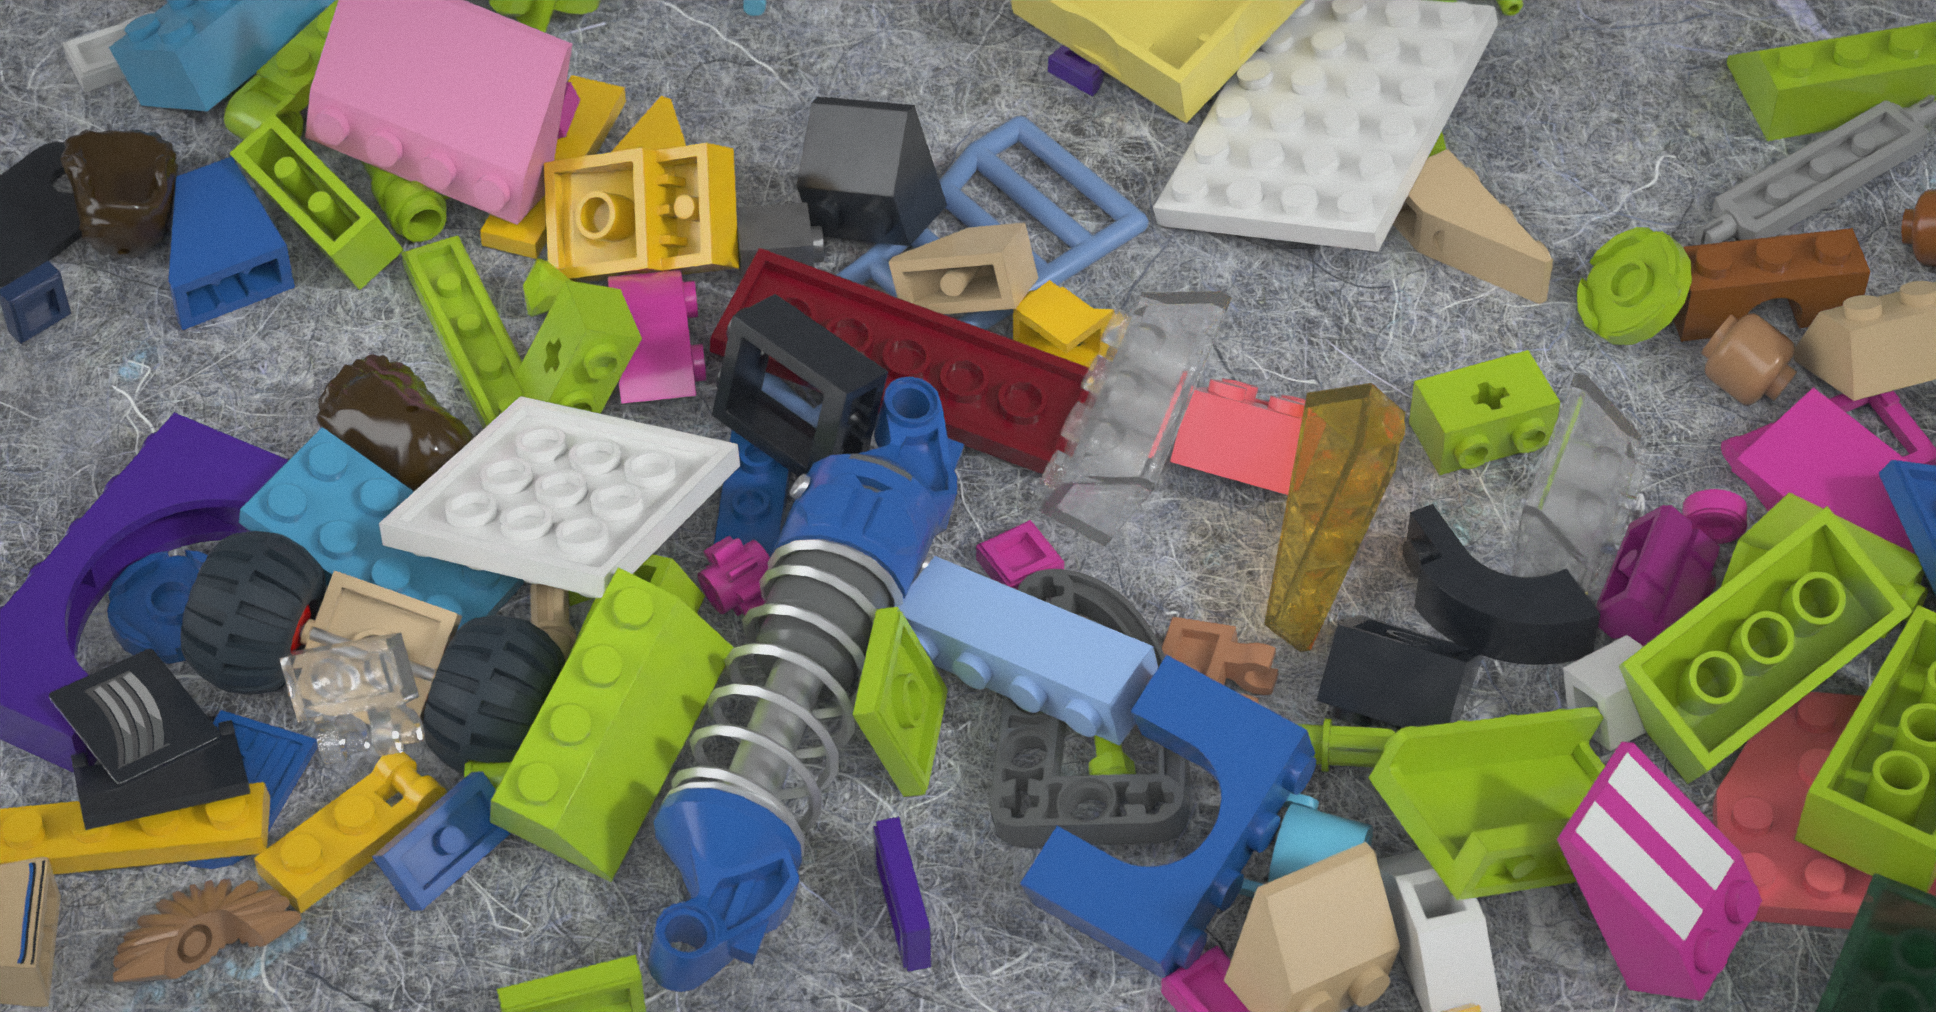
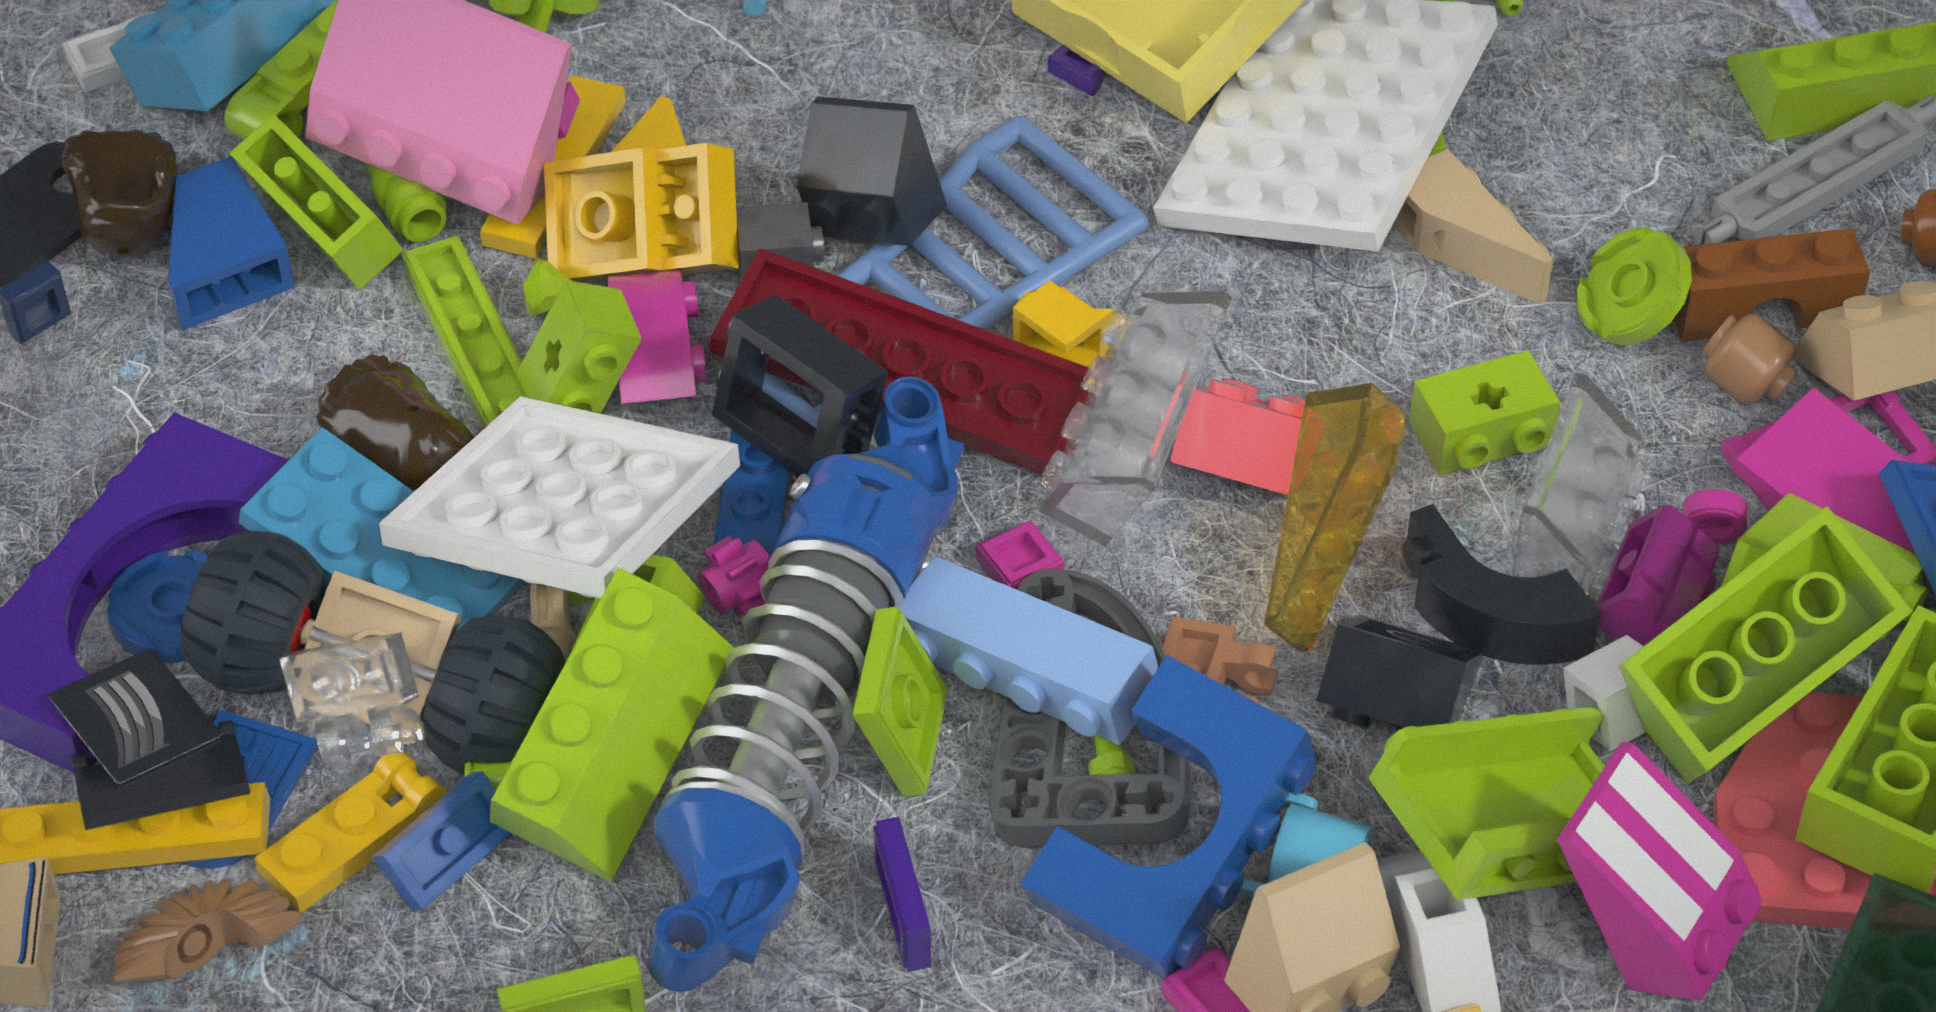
(968, 270): tan slope -> none
(1347, 744): lime axle -> none

